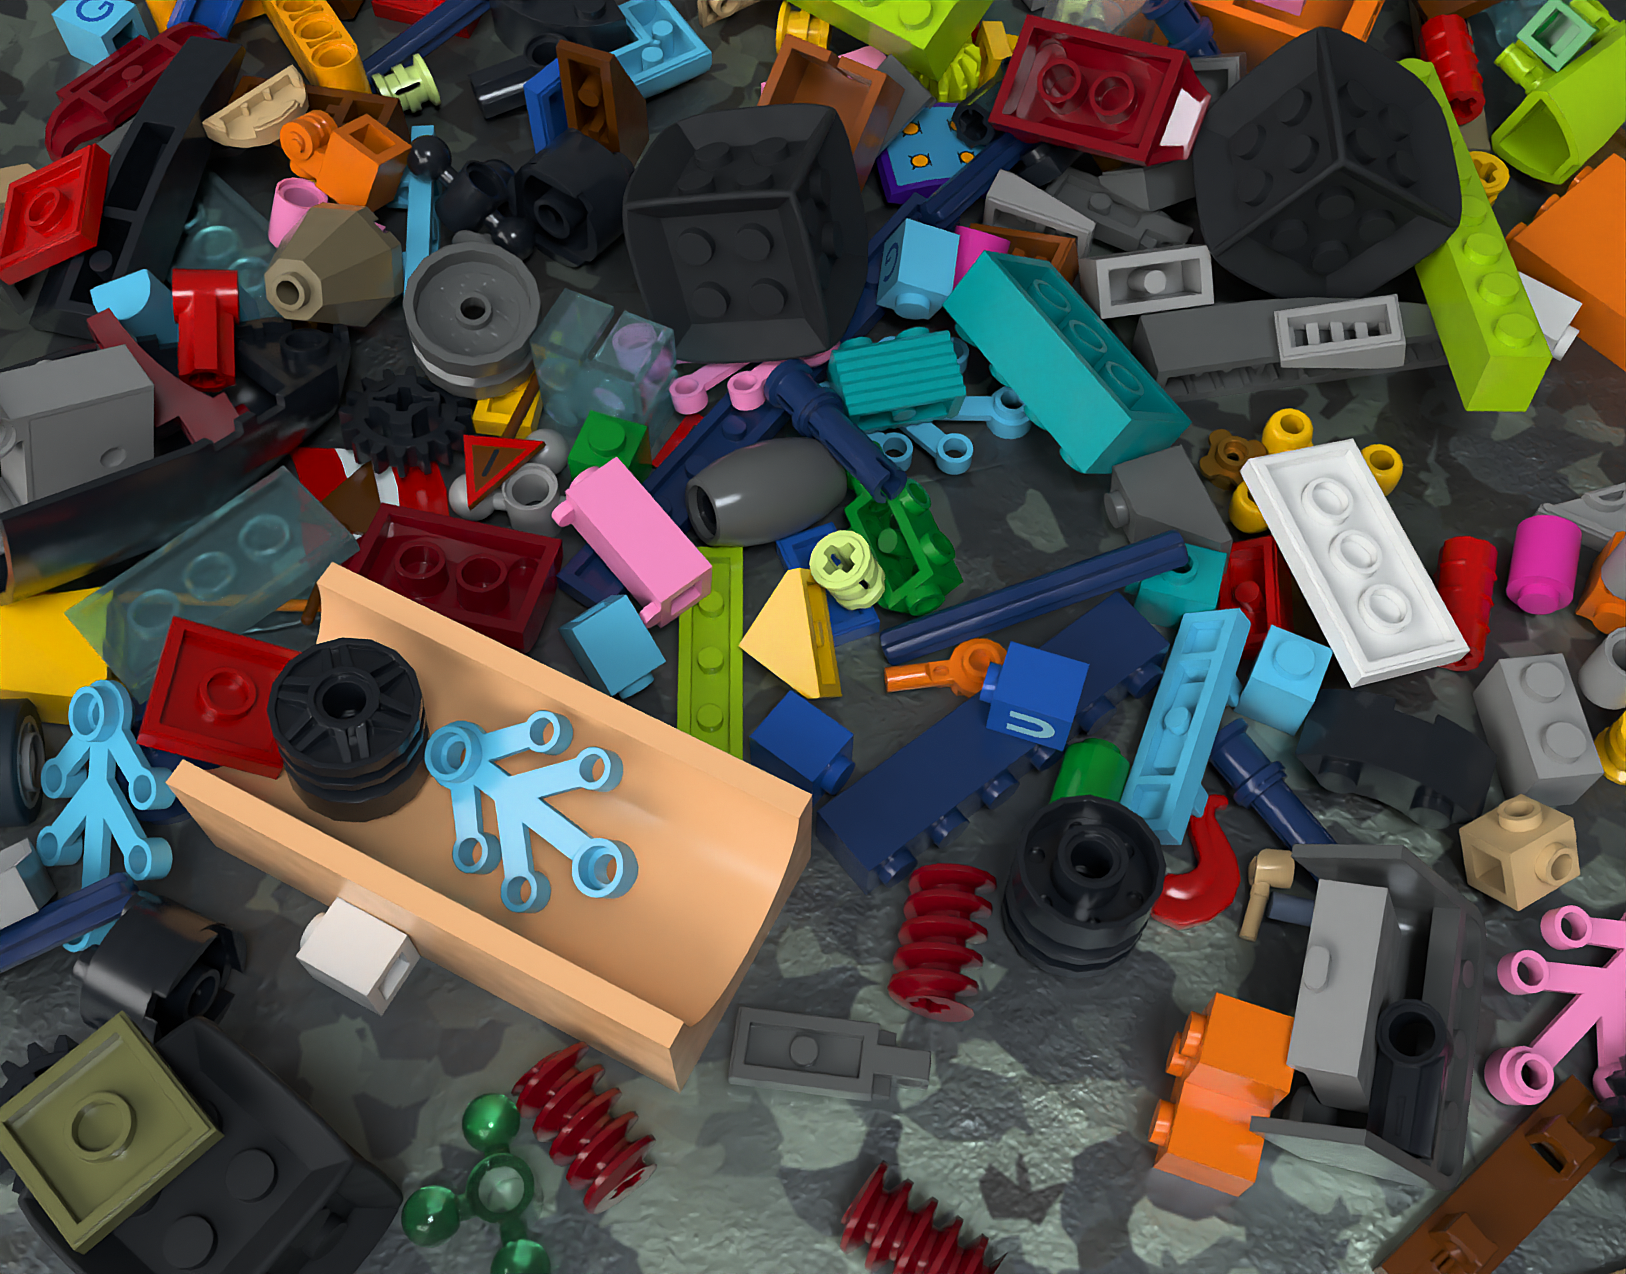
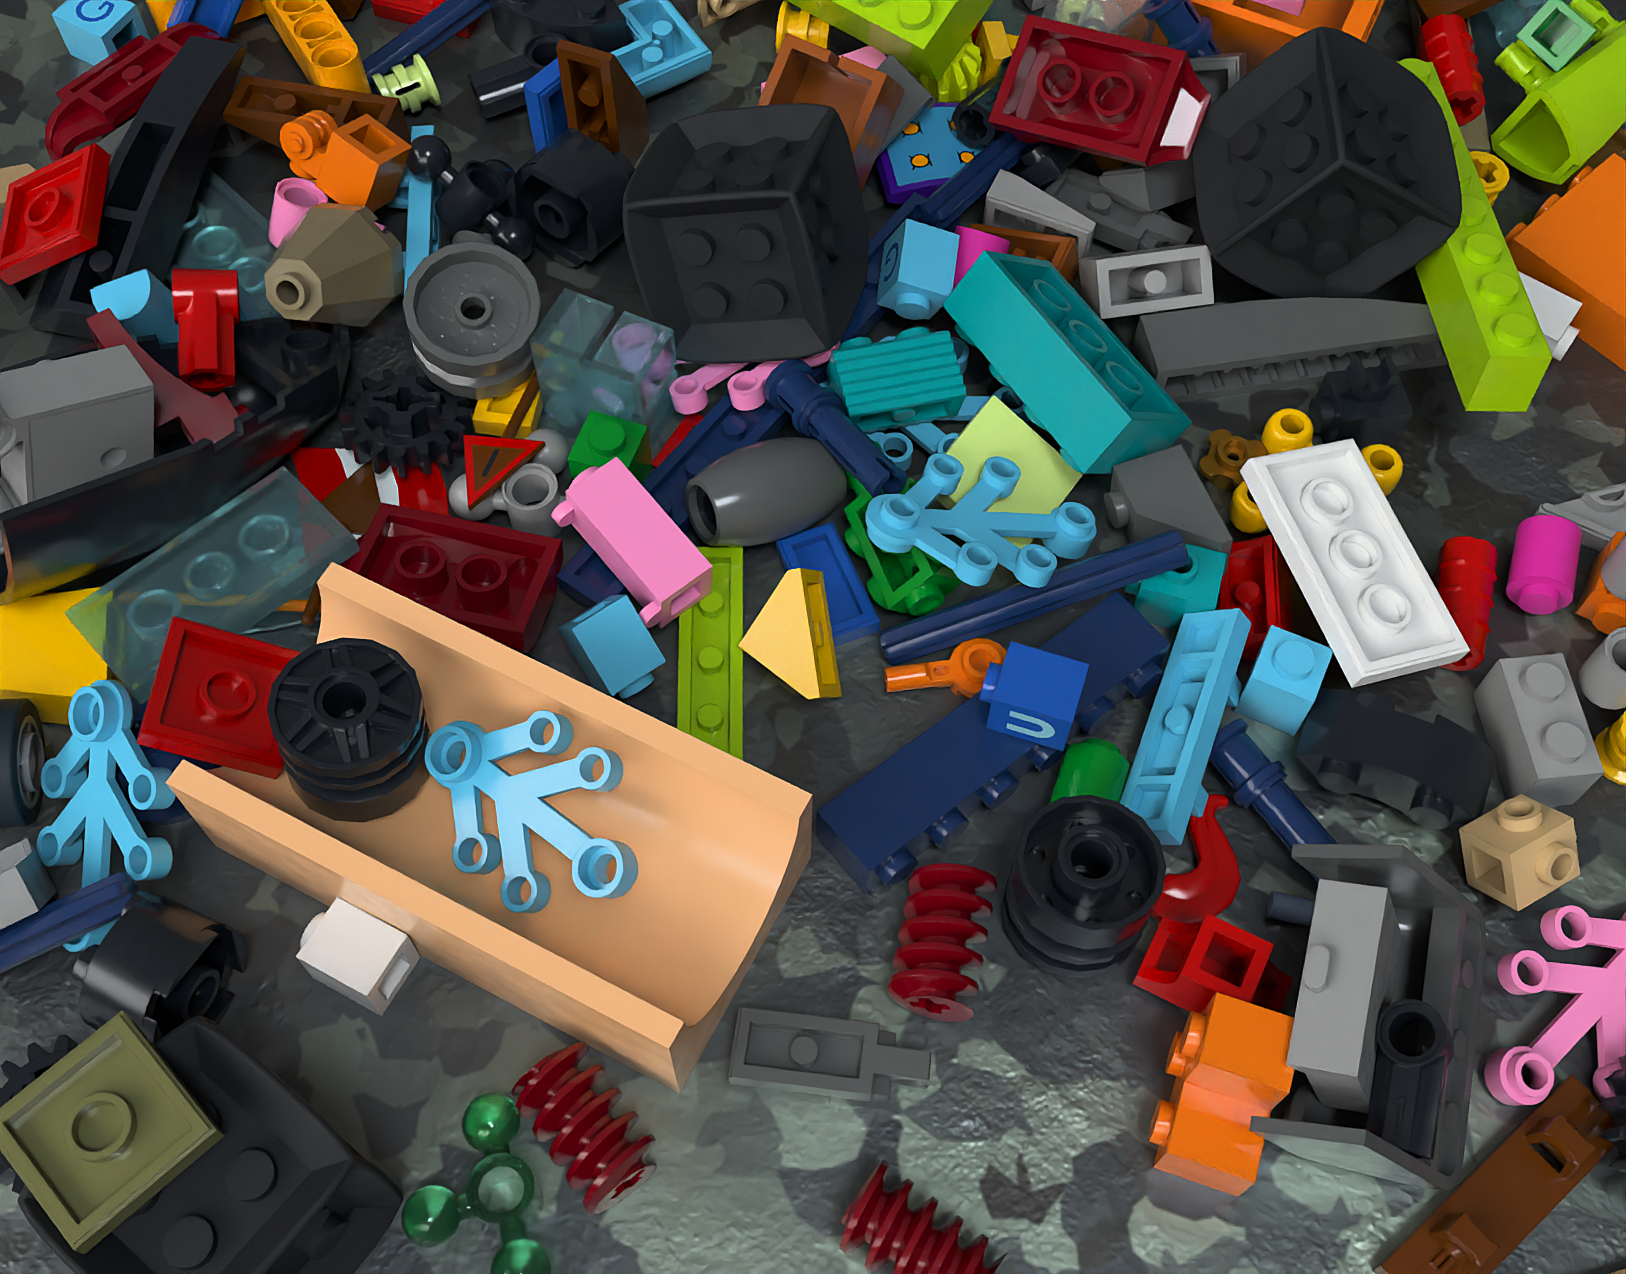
(260, 113): tan tile -> none
(803, 747): blue brick -> none
(855, 565): yellowish green bush -> none
(904, 521): none -> medium azure plant
(1000, 432): none -> yellowish green tile
(1198, 959): none -> red brick
(1265, 870): tan hand -> none
(1361, 315): light grey slope -> none
(1361, 405): none -> black brick

